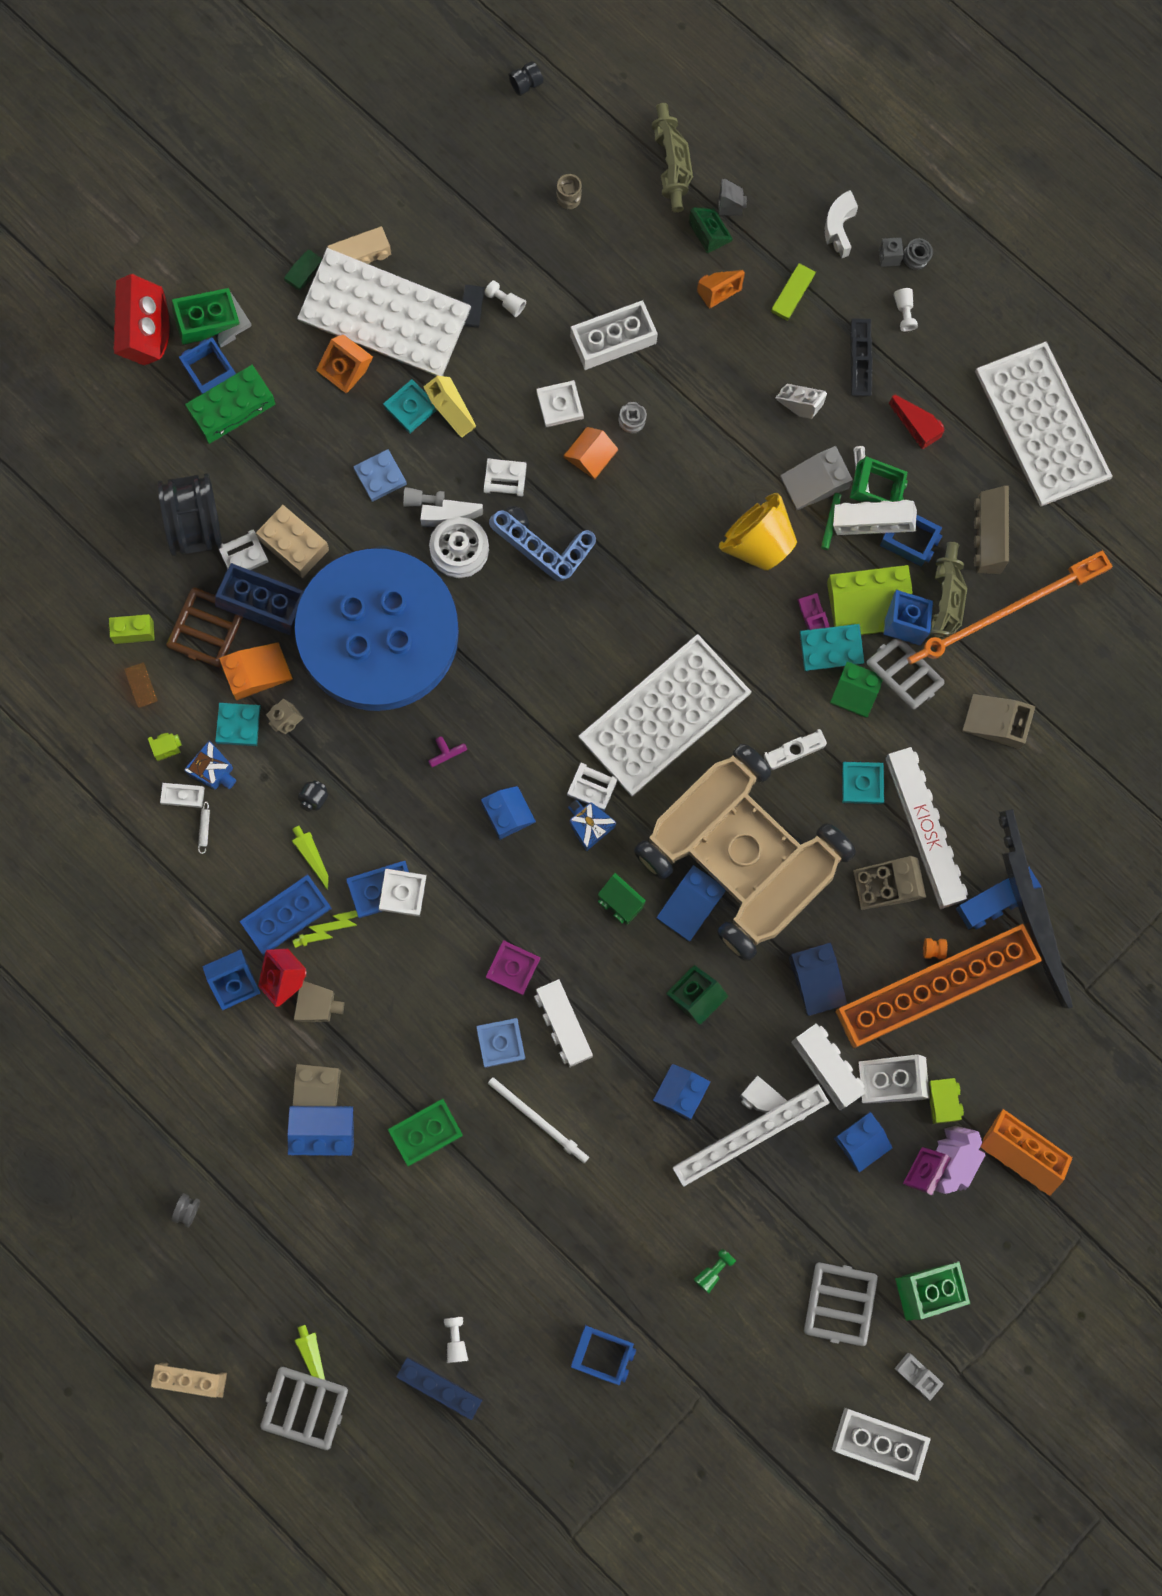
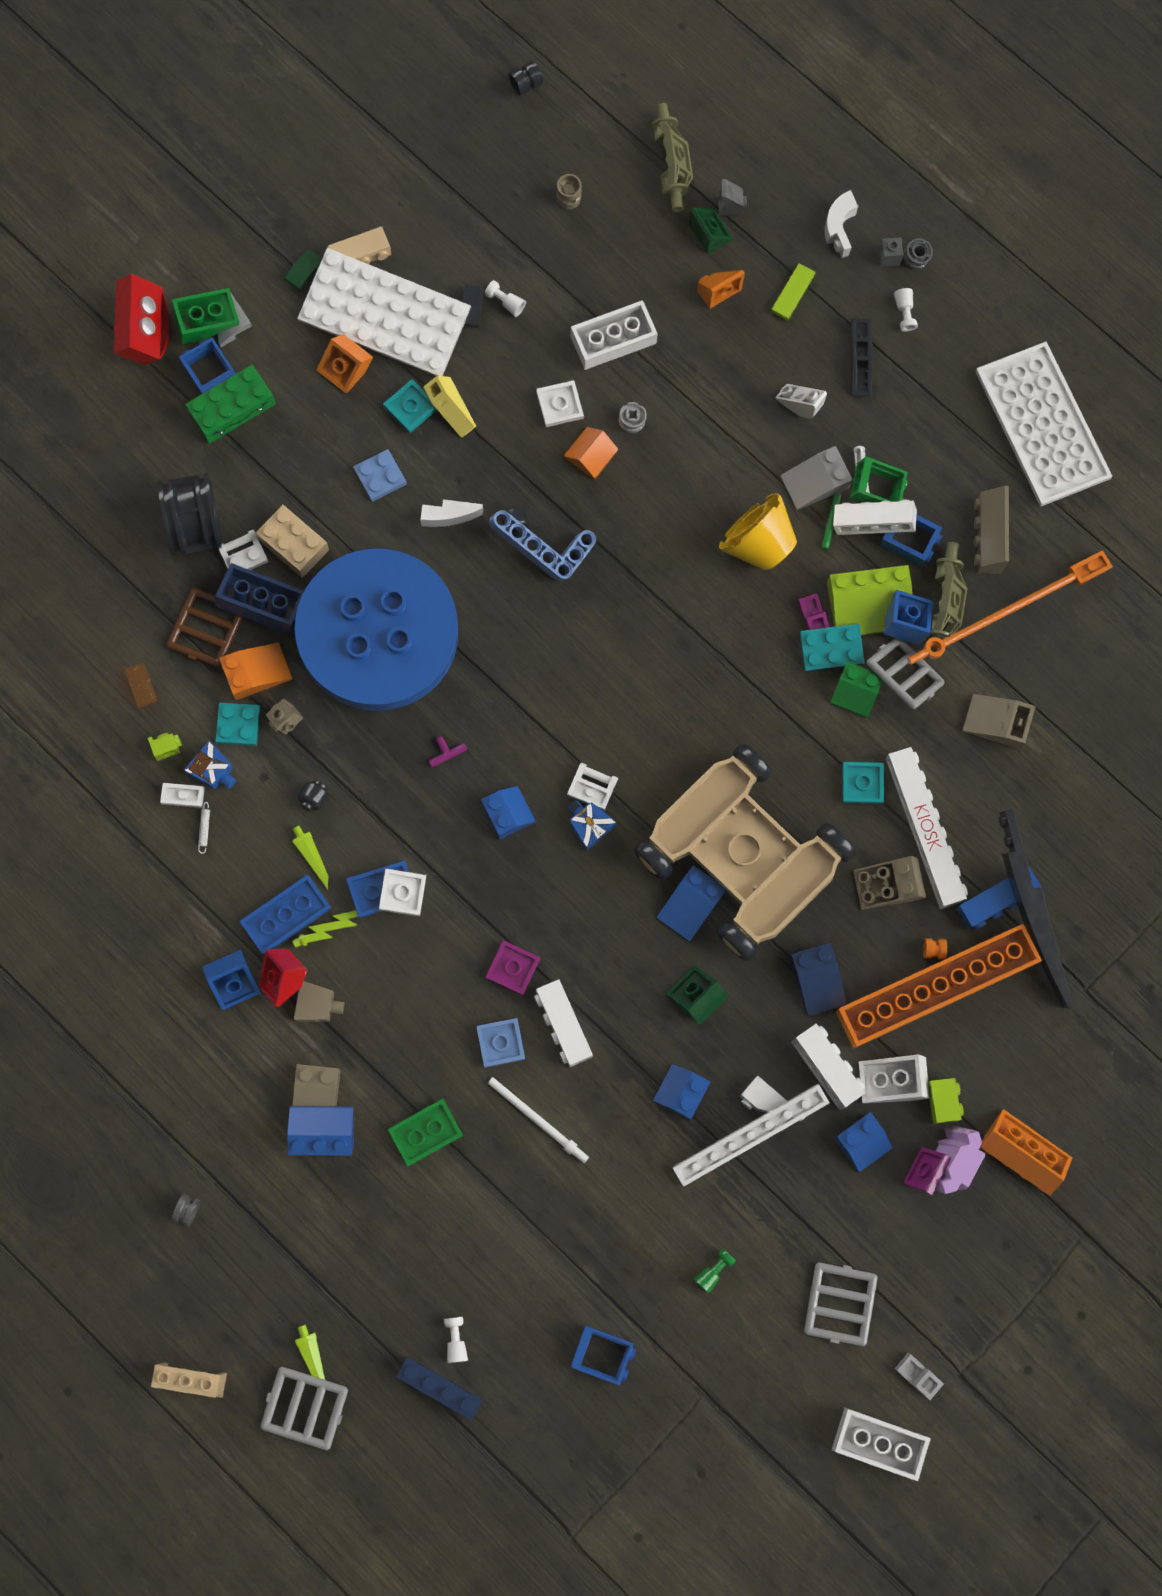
(131, 629): lime brick -> none
(415, 497): light grey piece -> none
(459, 530): white wheel -> none
(507, 472): white plate -> none
(620, 899): green slope -> none
(664, 715): white plate -> none
(807, 744): white piece -> none
(920, 423): red slope -> none
(932, 1291): green slope -> none

